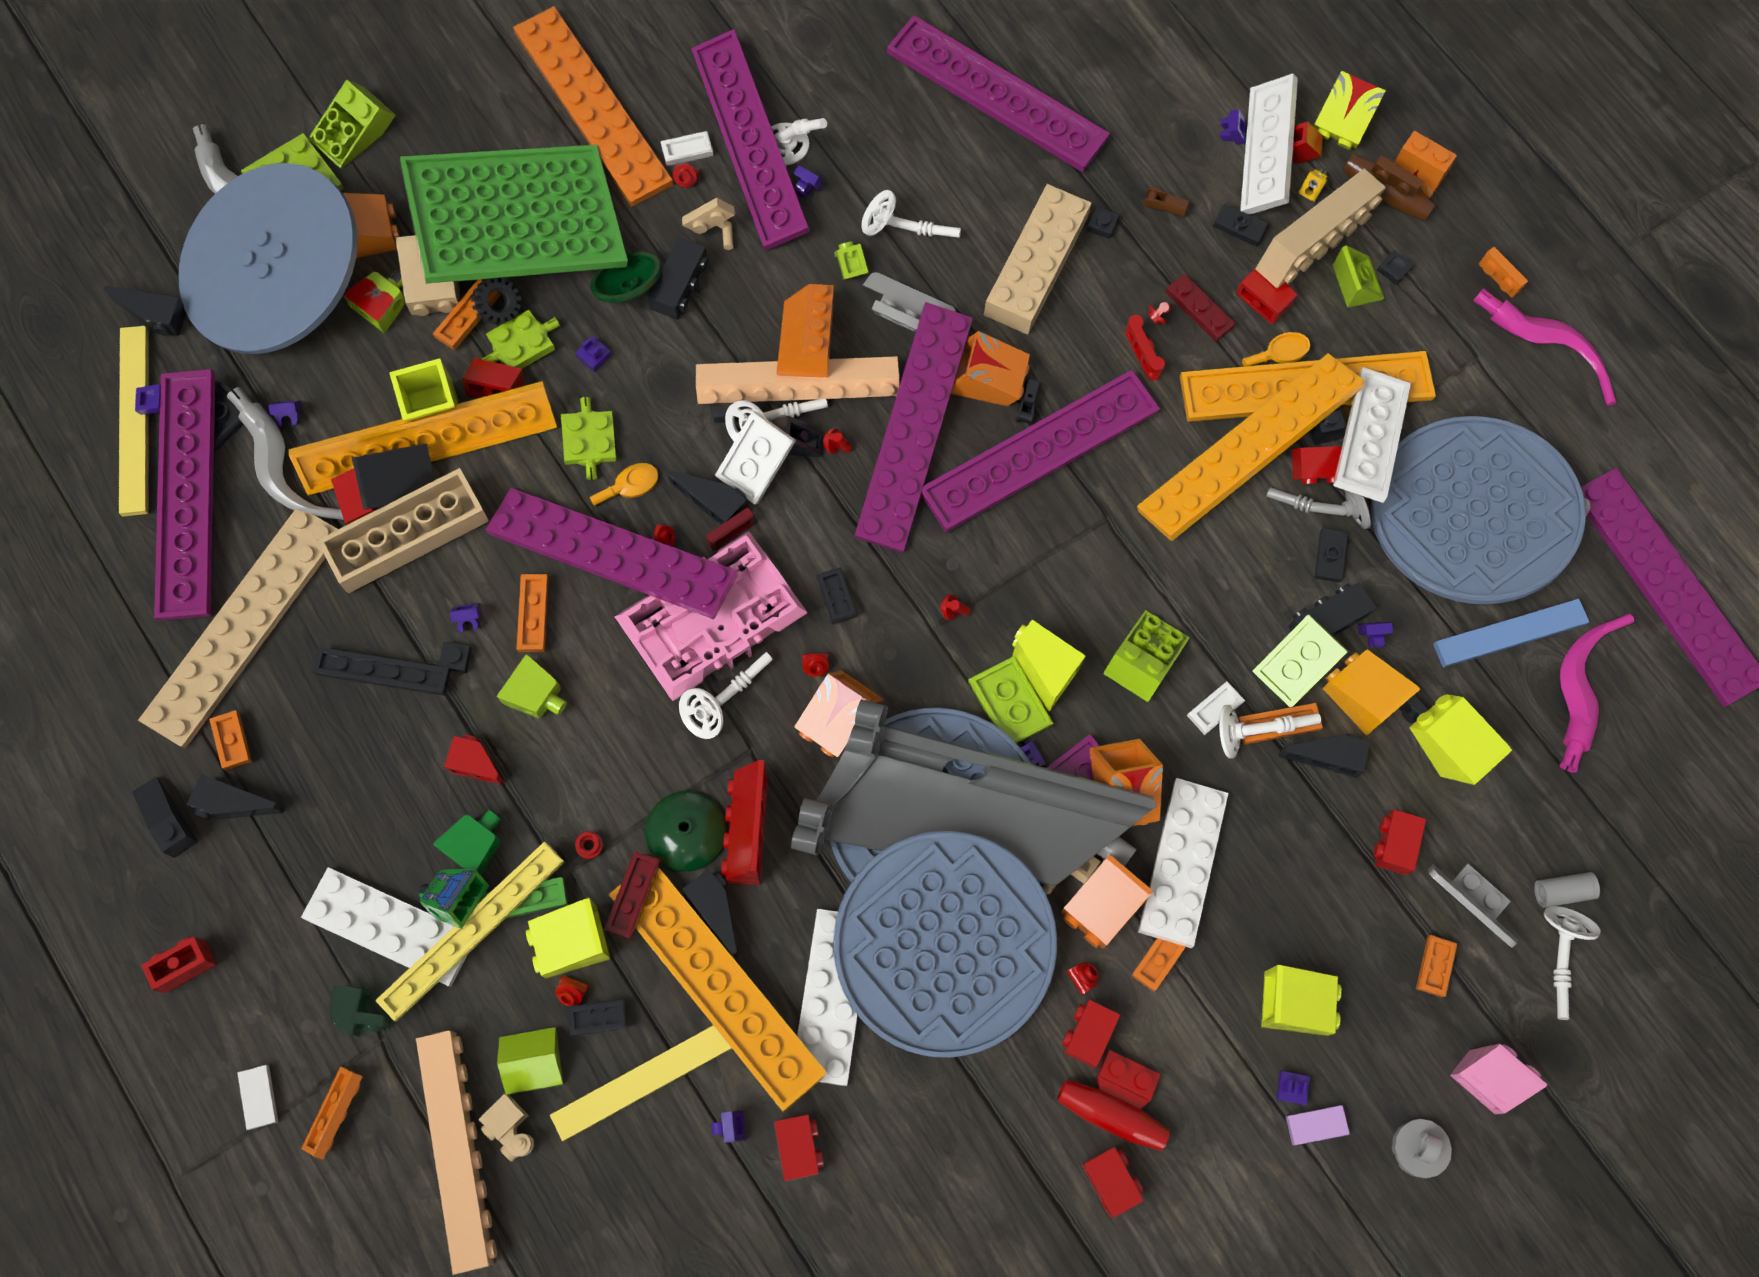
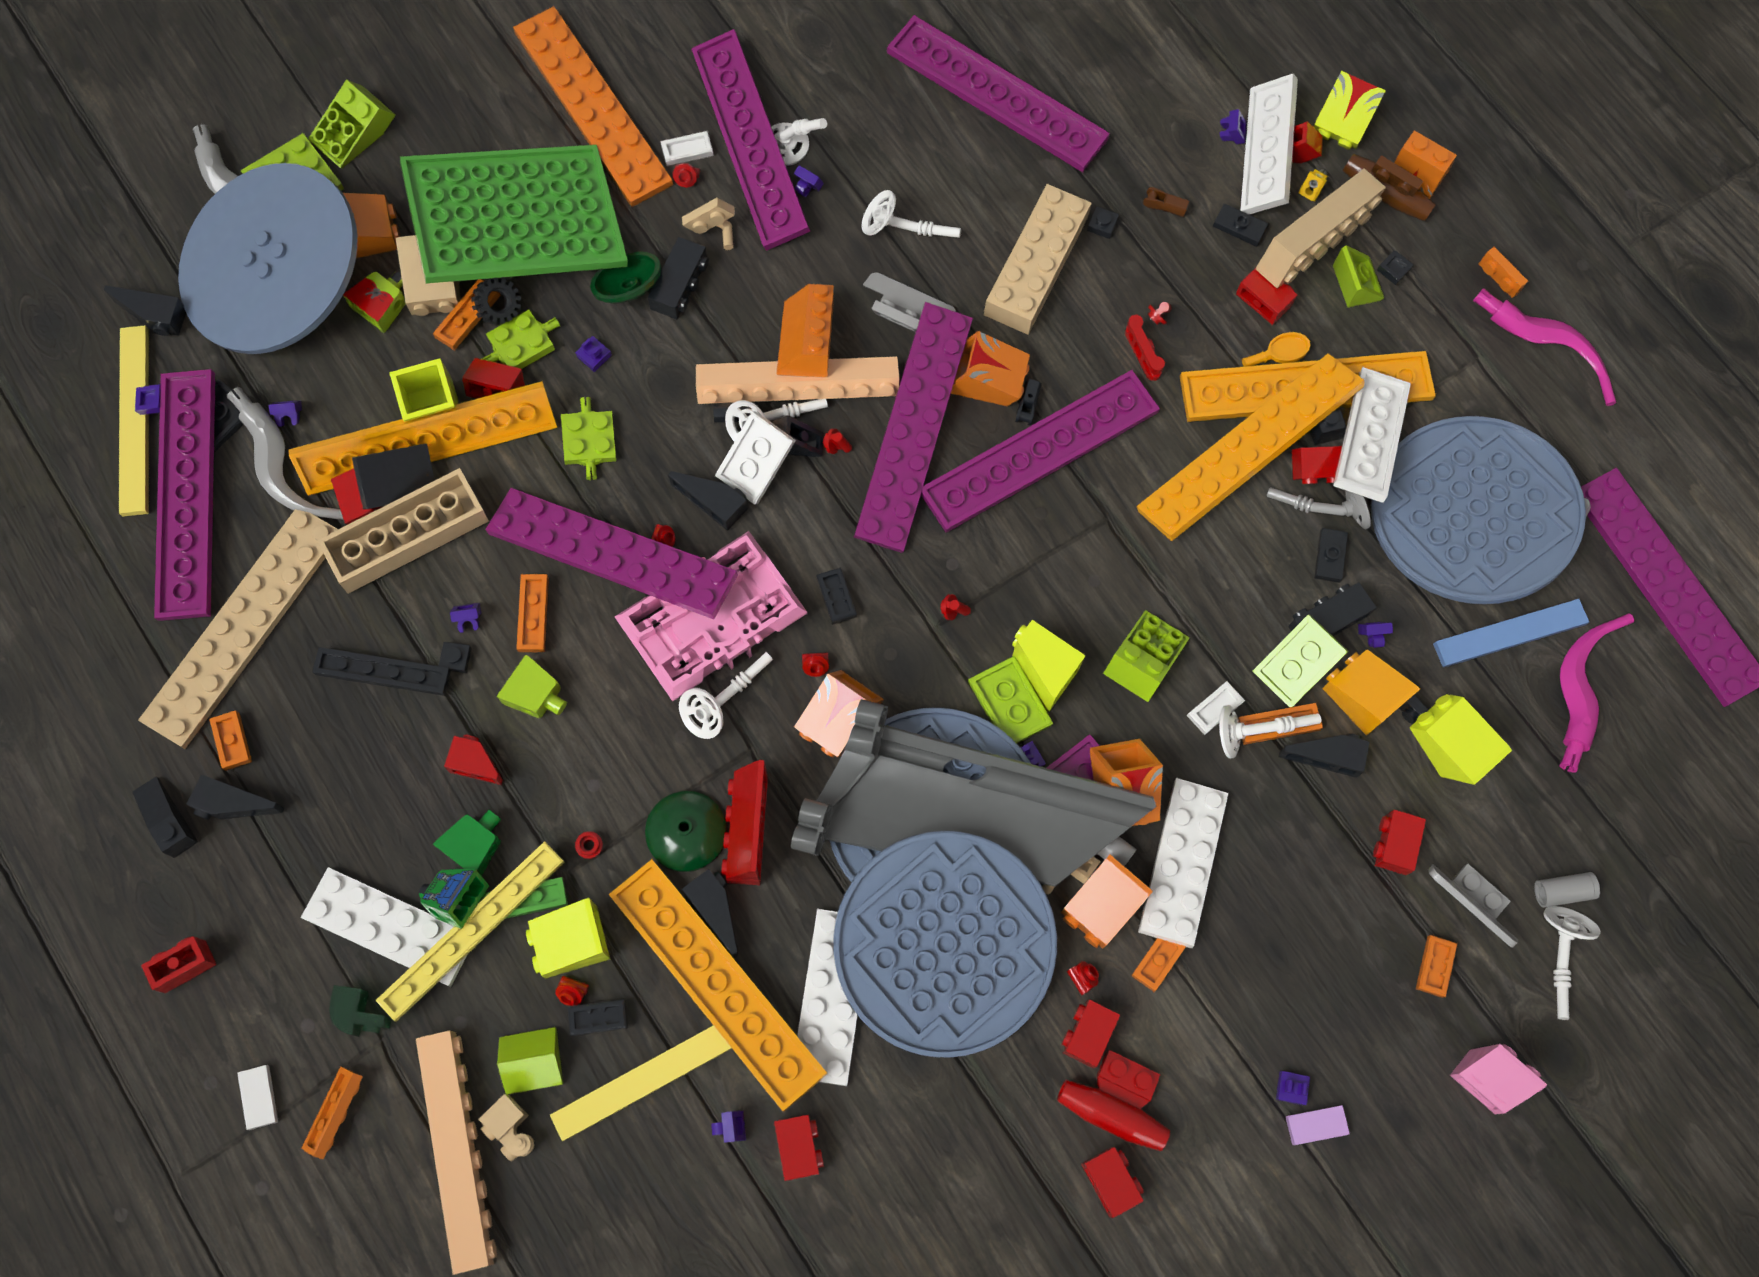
(630, 483): light orange piece -> none
(632, 895): dark red tile -> none
(730, 529): dark red tile -> none
(851, 260): lime bracket -> none
(1200, 307): dark red plate -> none
(1300, 1001): neon yellow slope -> none
(1422, 1148): light grey tile -> none

